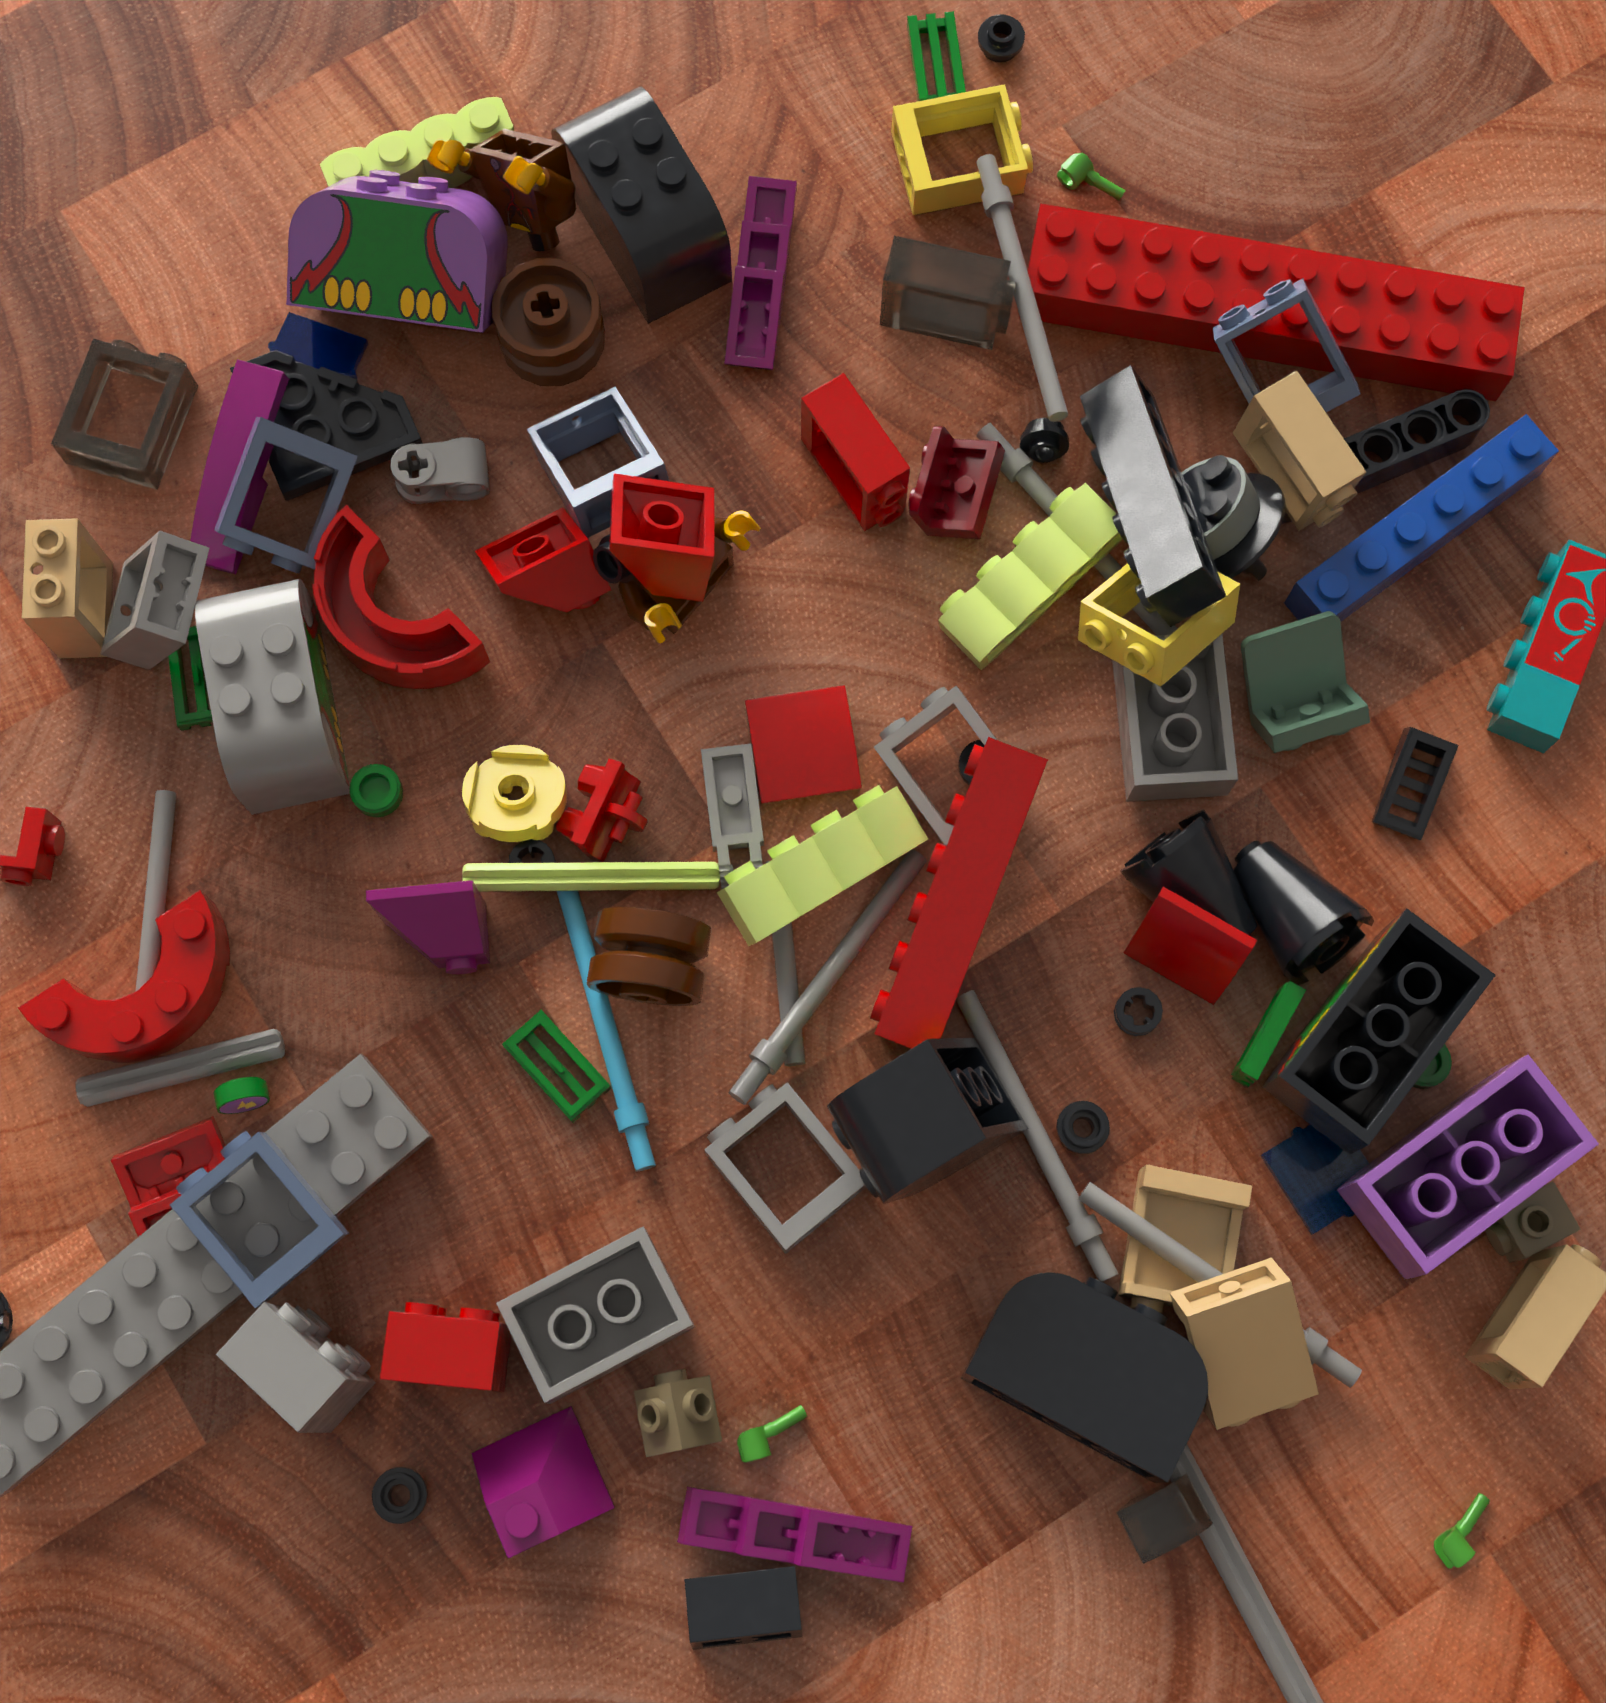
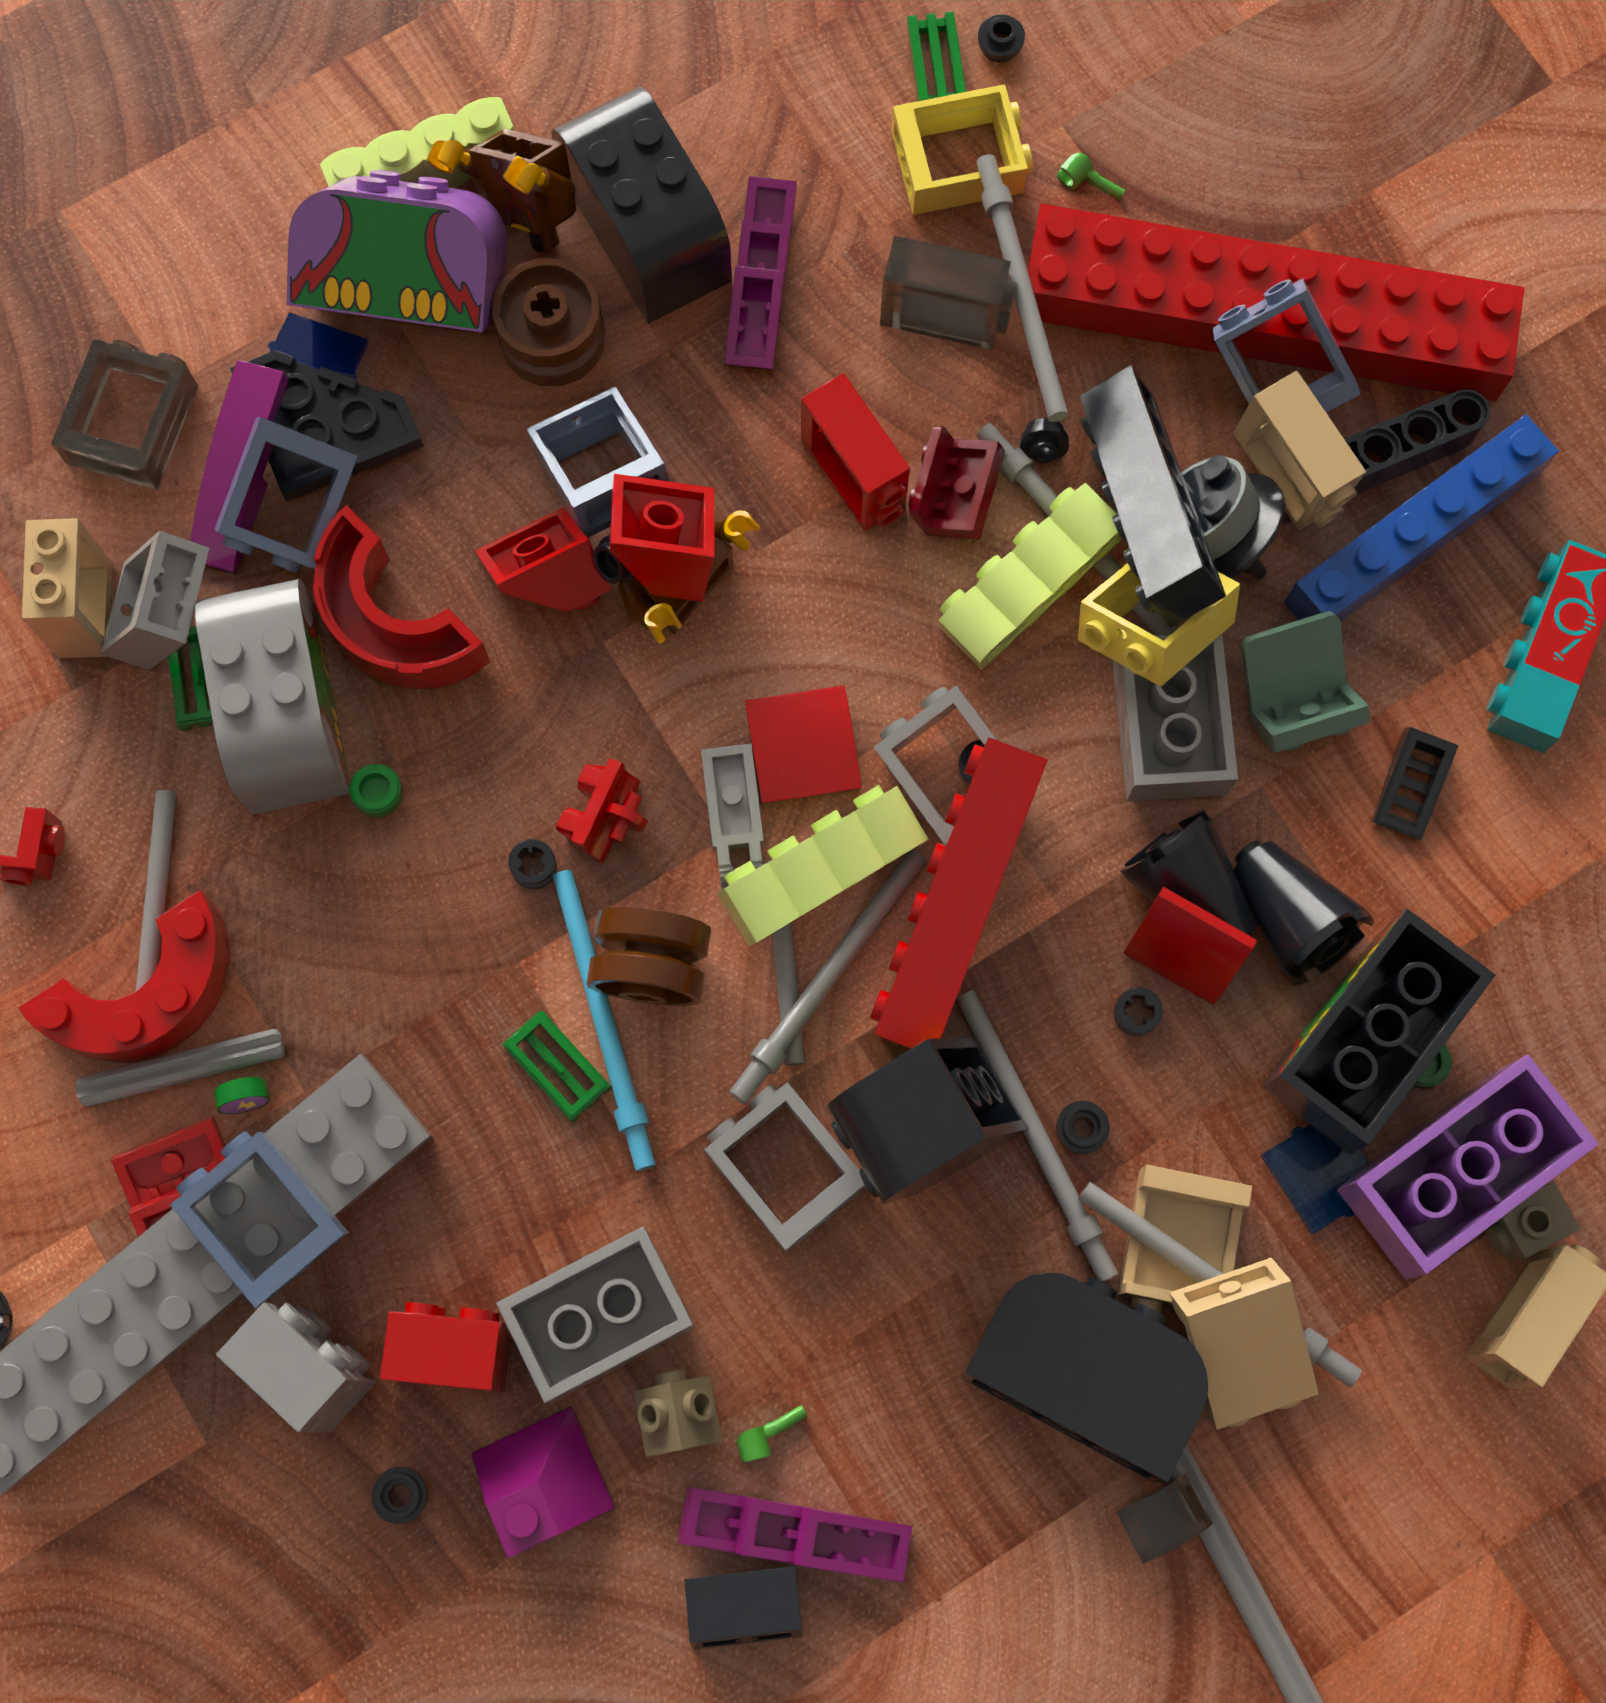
(439, 921): magenta slope -> none
(446, 473): light grey piece -> none
(517, 819): light yellow plate -> none
(592, 876): yellowish green axle -> none
(1267, 1033): green tile -> none
(1451, 1544): bright green hand -> none

